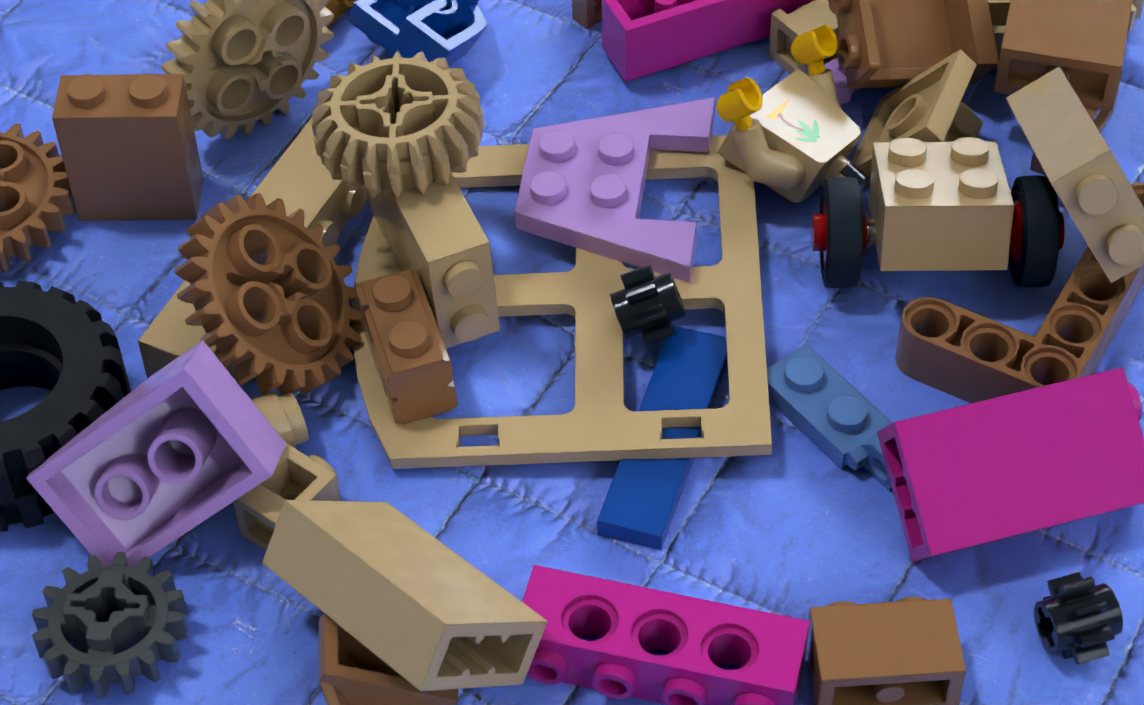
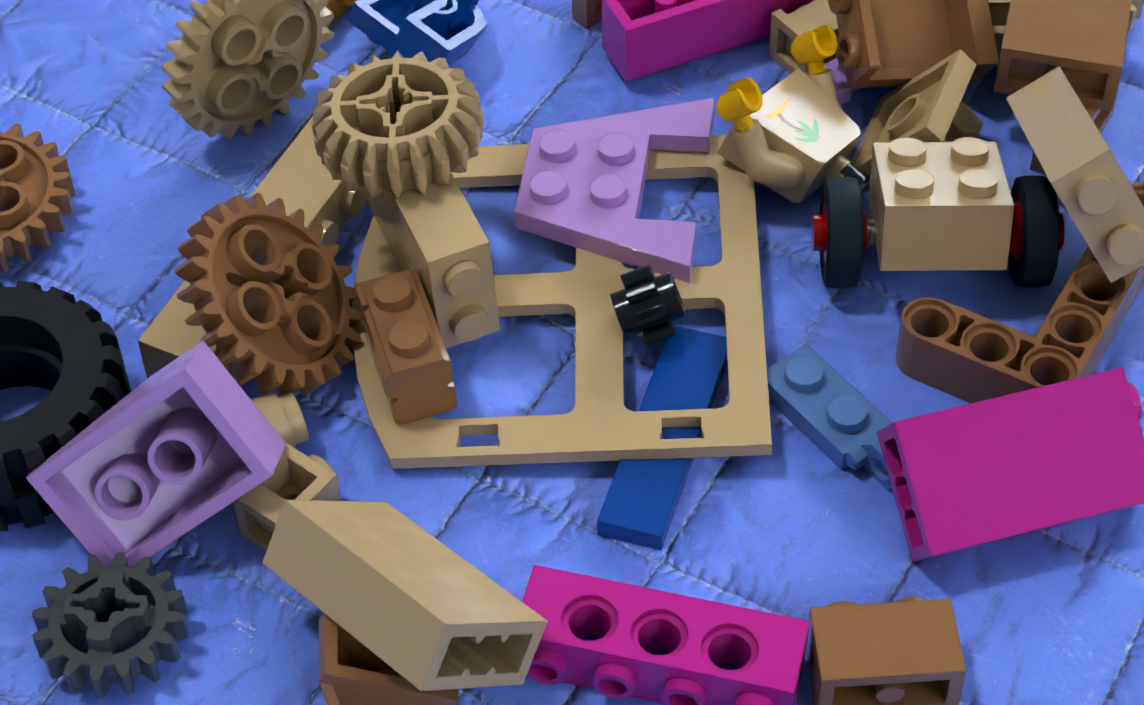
(128, 146): medium nougat brick -> none
(1078, 618): black gear -> none

